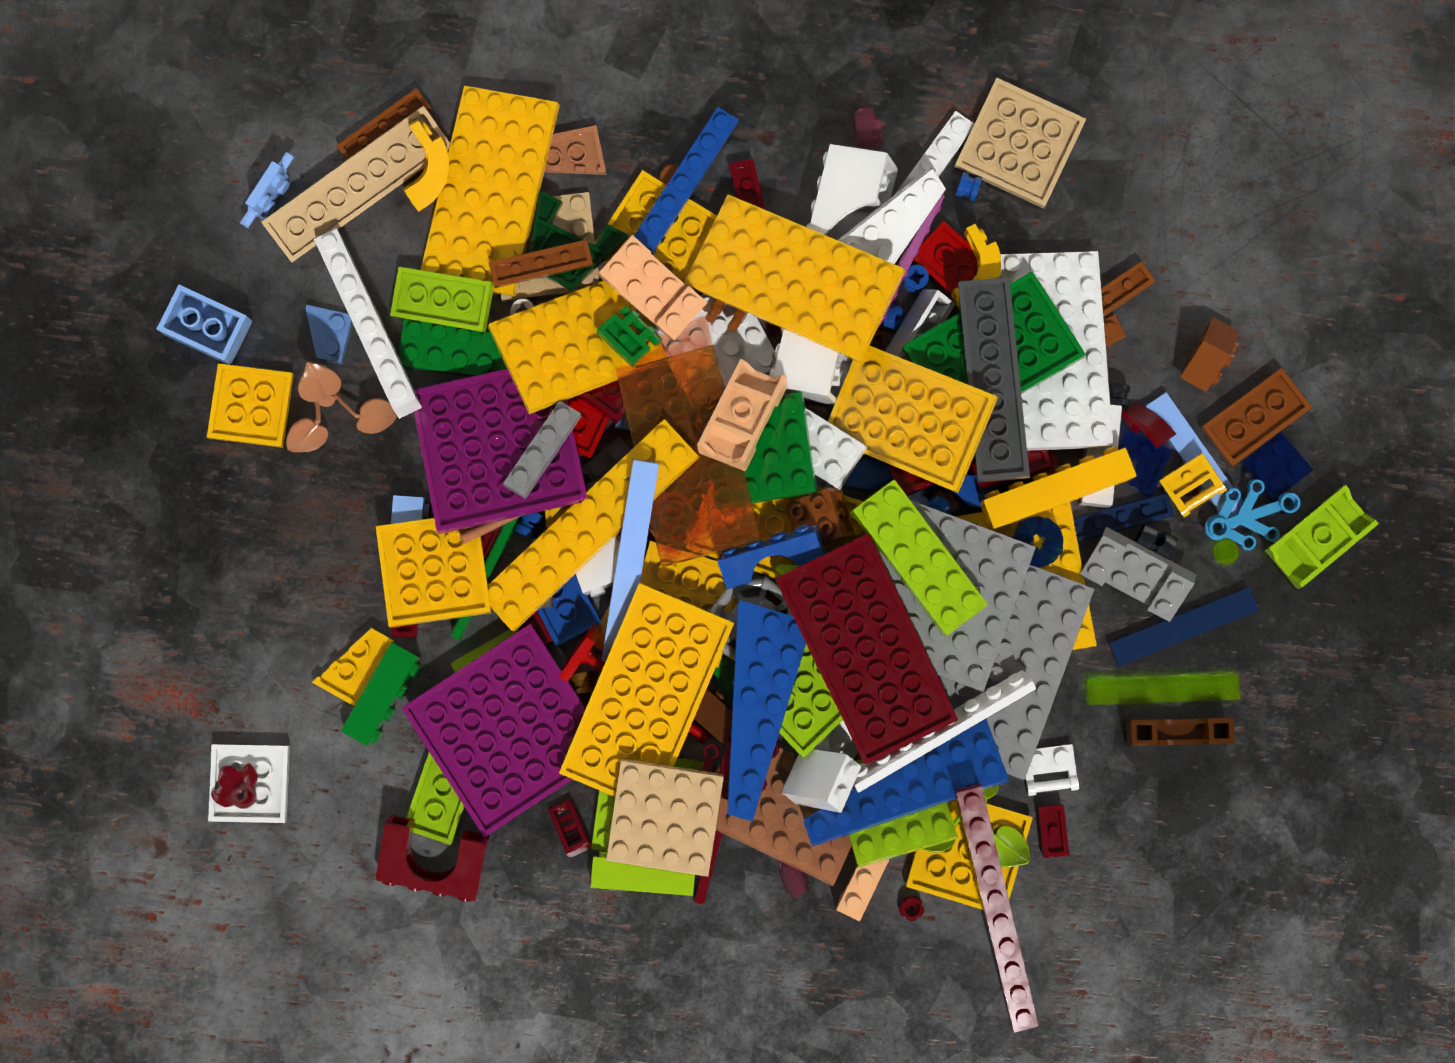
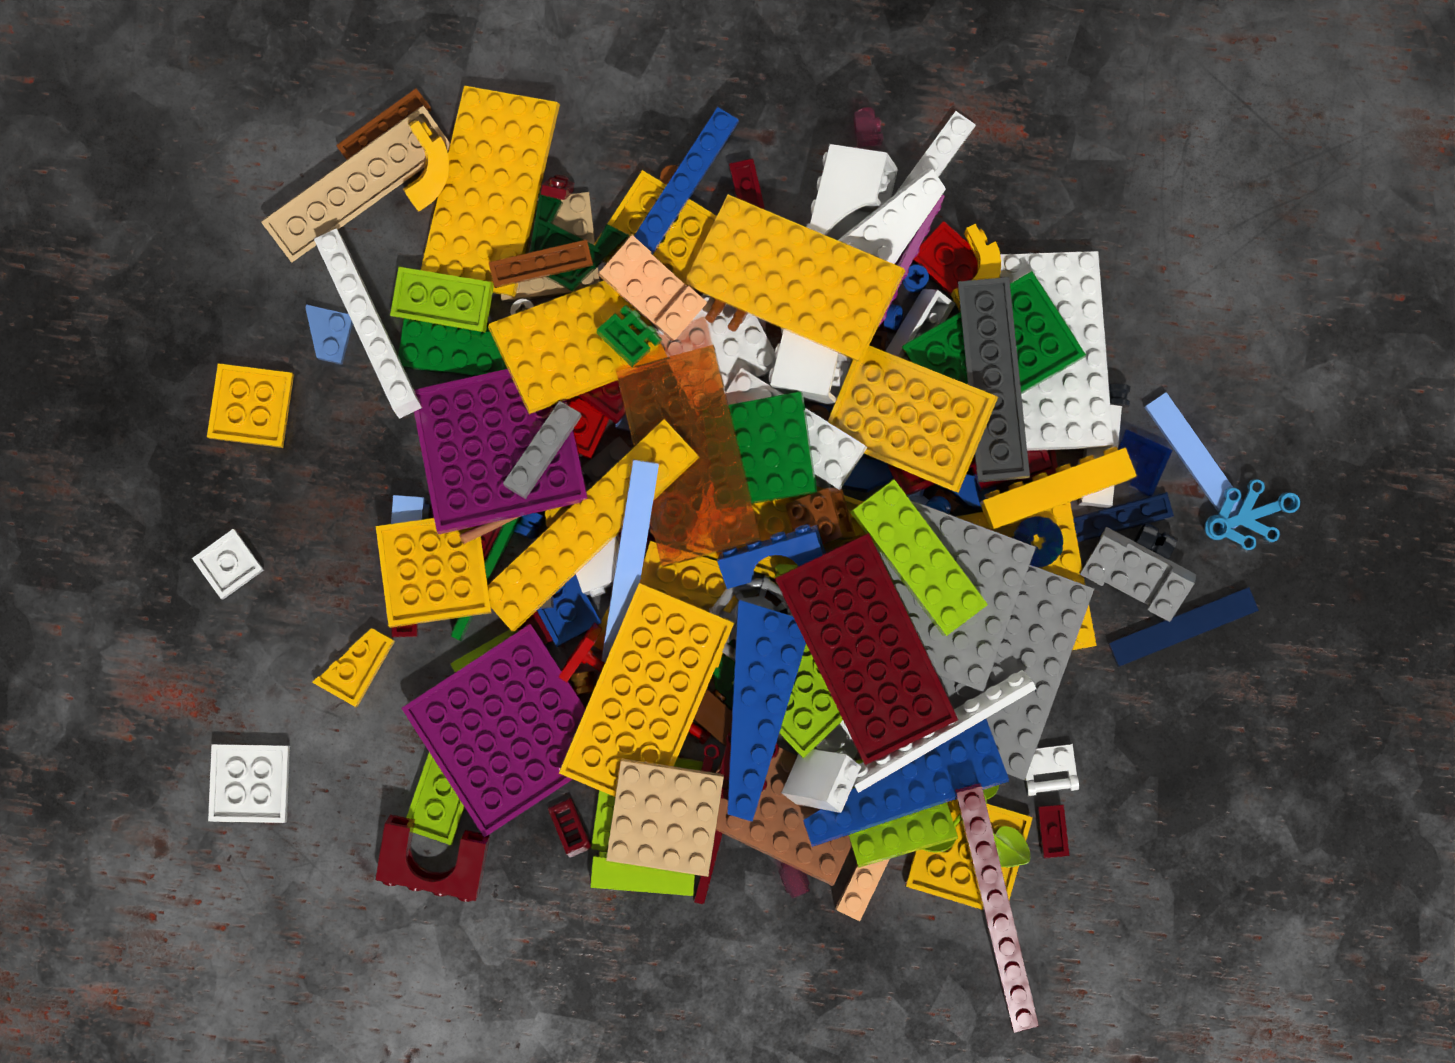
(204, 325): light blue brick -> none
(228, 564): none -> white plate
(233, 783): dark red plate -> none
(267, 191): light blue plate -> none
(322, 387): nougat plant -> none
(381, 694): green brick -> none
(558, 187): none -> dark red plate
(576, 152): nougat wing -> none
(741, 416): light nougat piece -> none
(911, 901): dark red plate -> none
(968, 186): blue wheel -> none
(1020, 143): tan plate -> none
(1113, 331): dark orange plate -> none
(1125, 287): dark orange plate -> none
(1141, 418): dark red slope -> none
(1162, 689): clear neon green plate -> none
(1180, 731): reddish brown arch -> none
(1189, 477): yellow plate -> none
(1212, 352): dark orange brick -> none
(1226, 552): clear neon green plate -> none
(1256, 417): dark orange plate -> none
(1277, 466): clear blue plate -> none
(1320, 537): lime piece -> none

